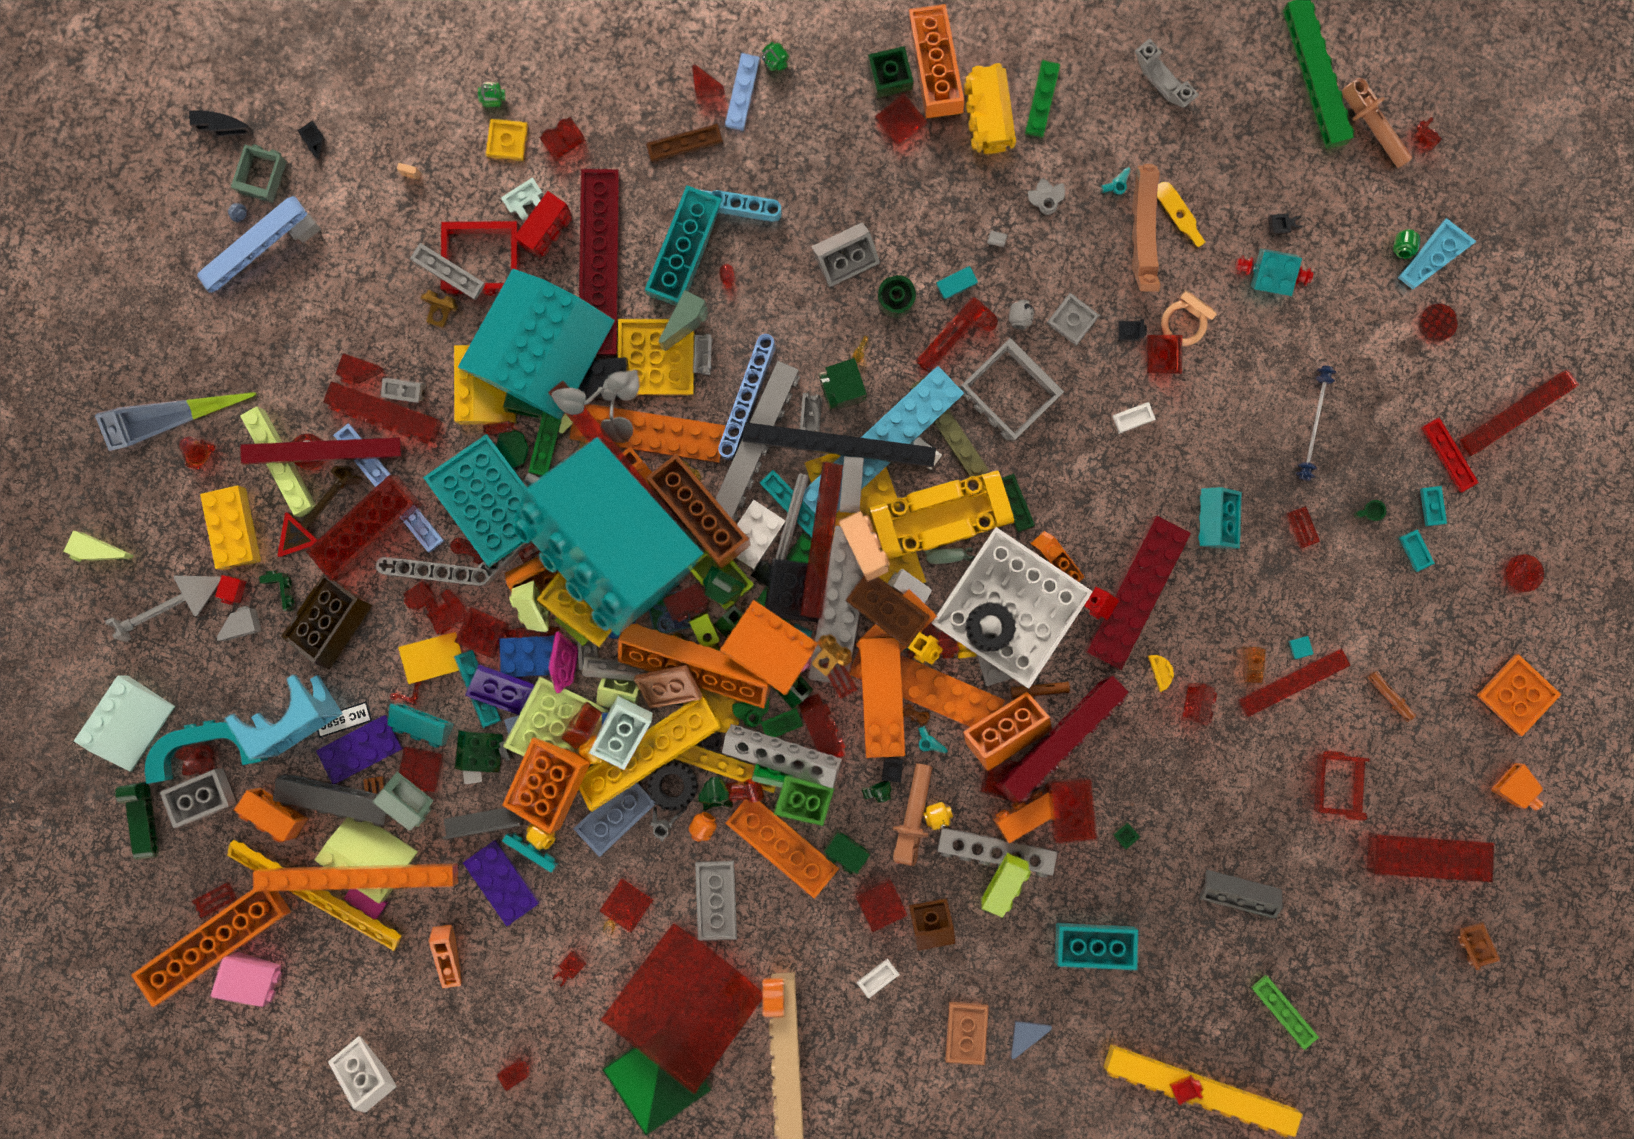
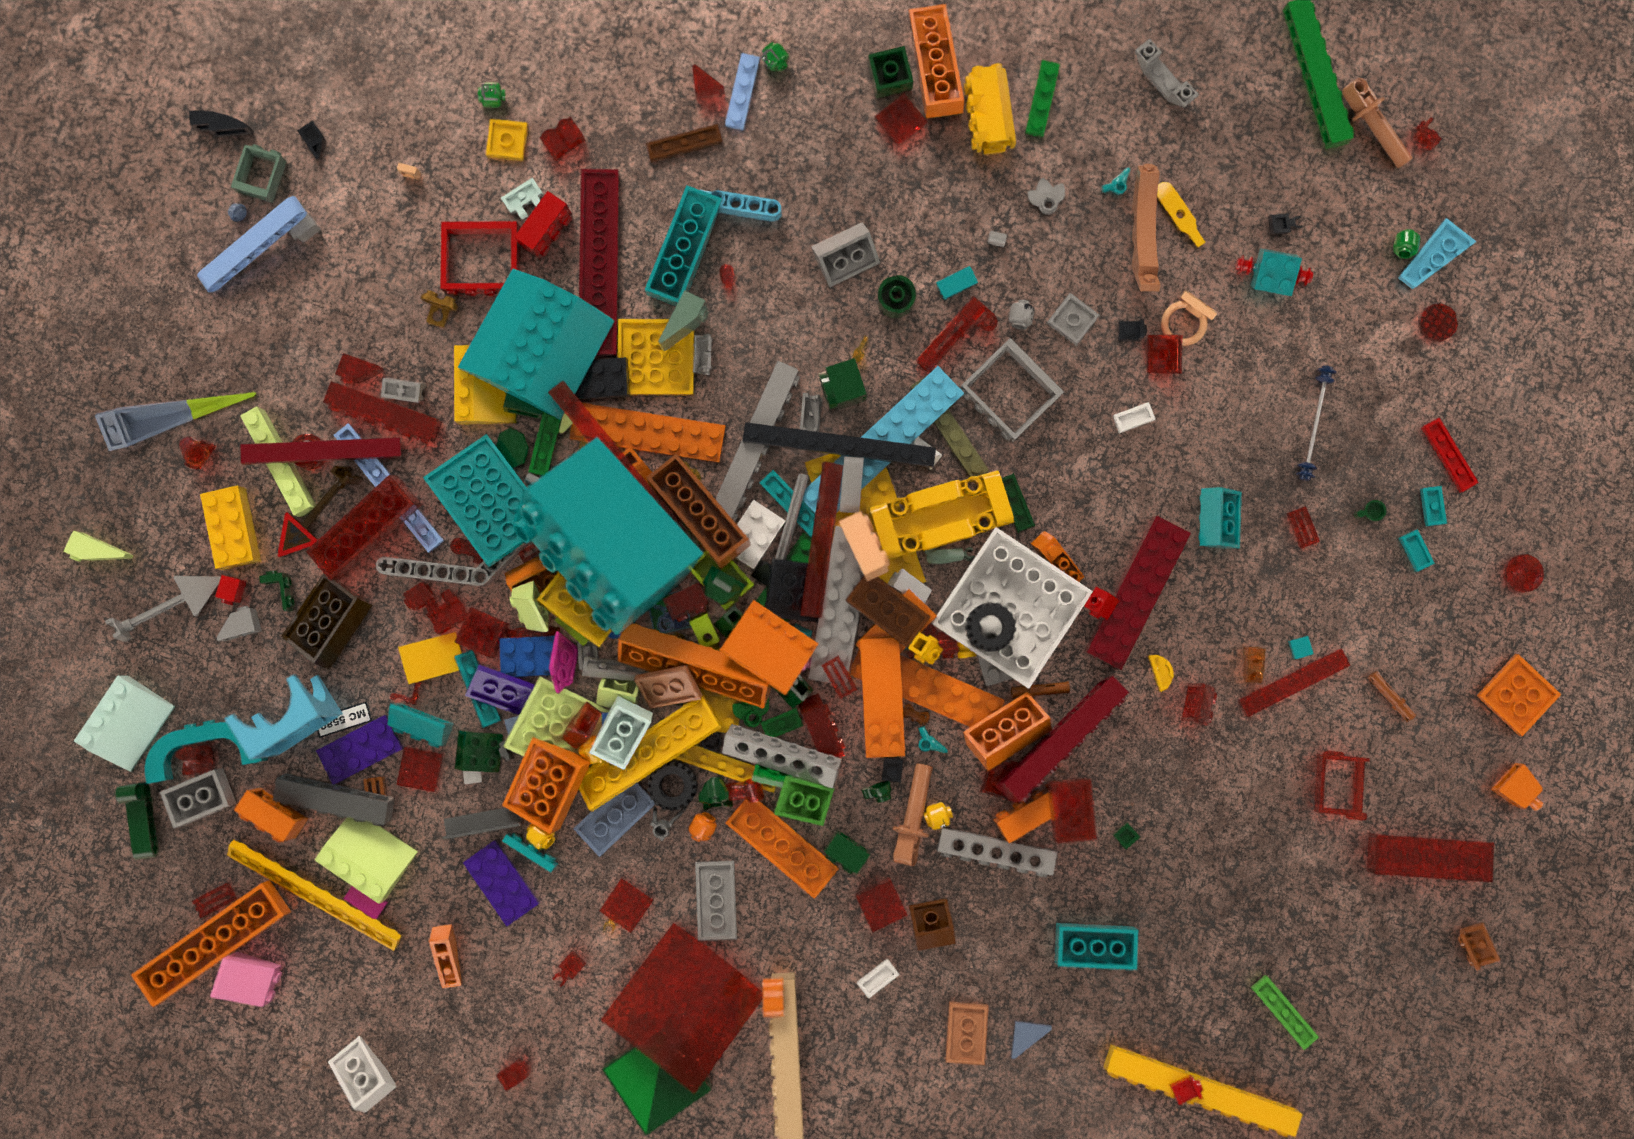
(355, 877): orange brick -> none
(398, 808): sand green window -> none
(447, 271): light grey plate -> none
(498, 427): clear red axle -> none
(621, 384): light grey plant -> none
(750, 388): light blue beam -> none
(833, 651): pearl gold bracket -> none
(1005, 885): lime brick -> none
(1242, 894): dark grey panel -> none
(1519, 412): clear red beam -> none

